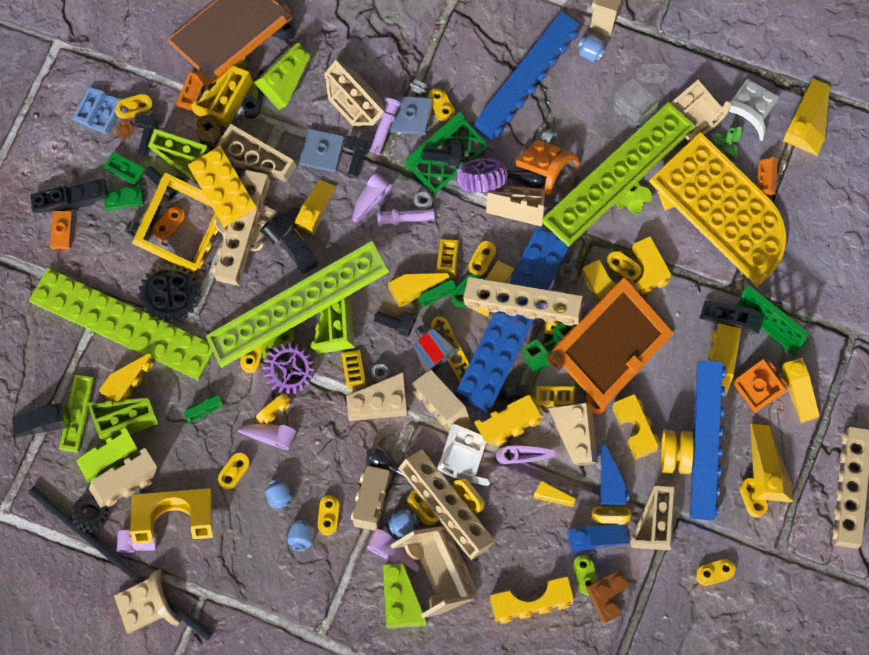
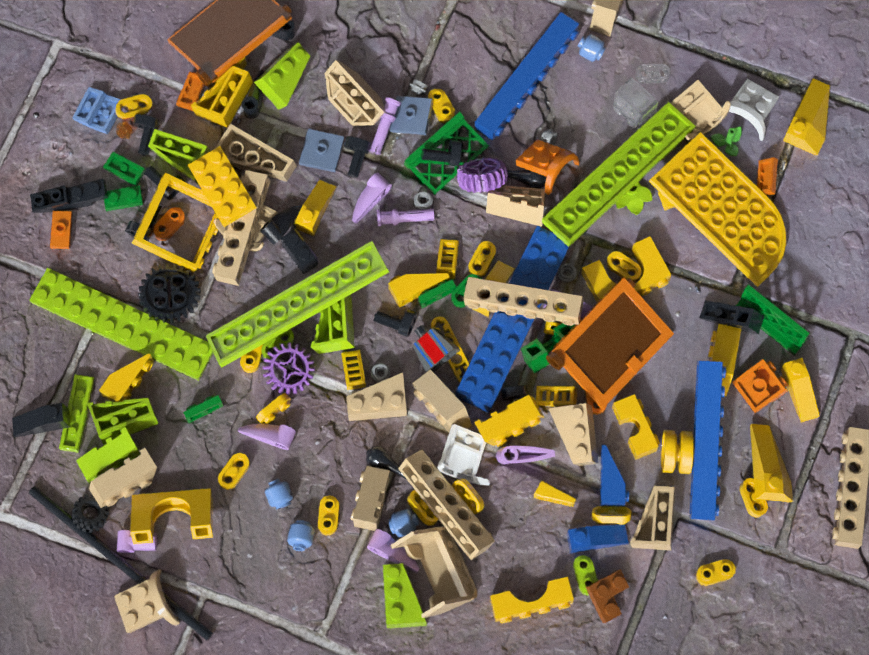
(209, 131): dark brown piece -> none

